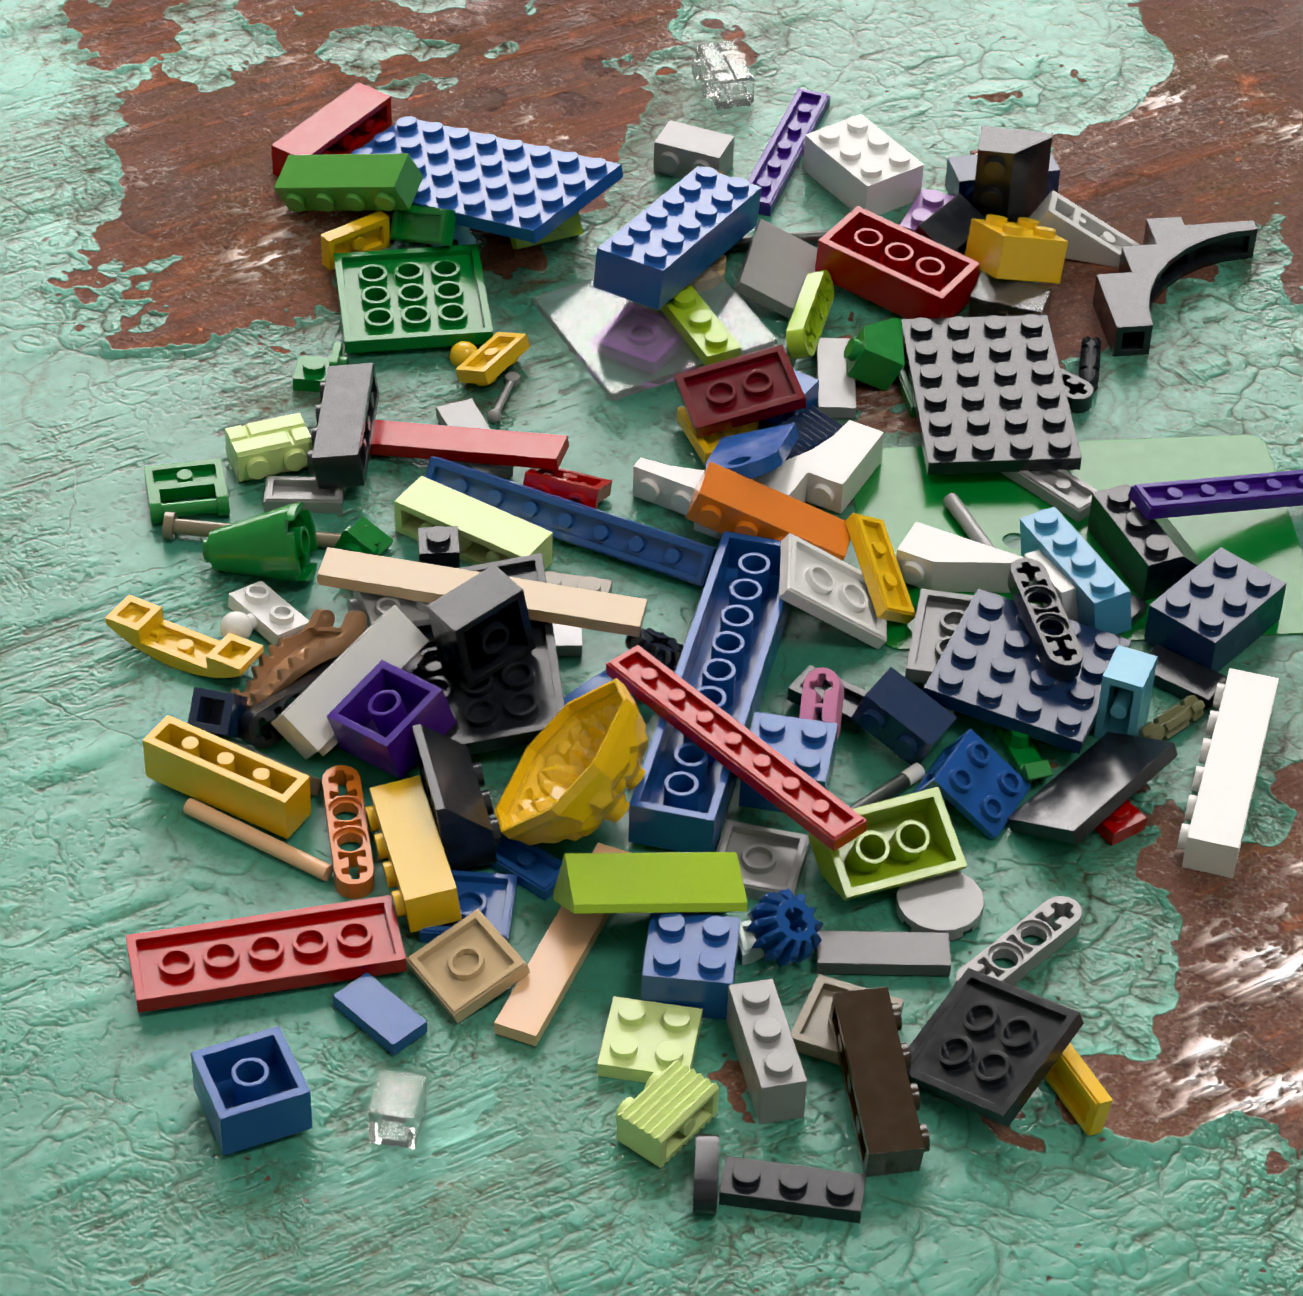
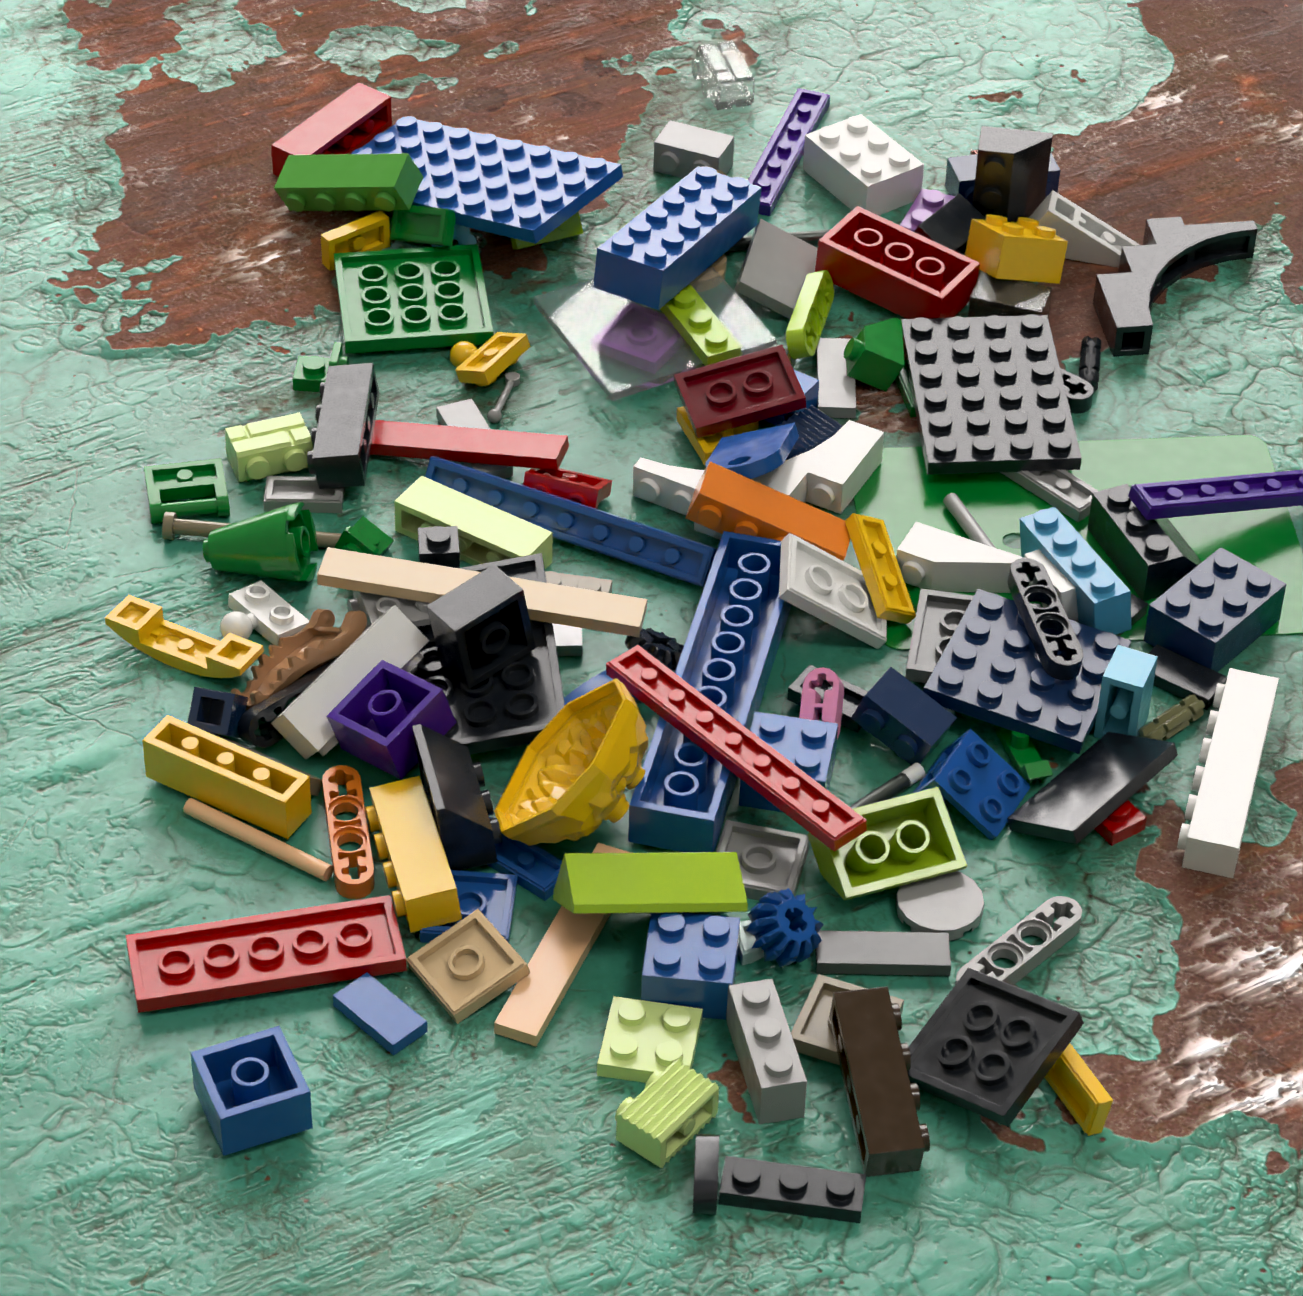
(397, 1109): clear brick -> none

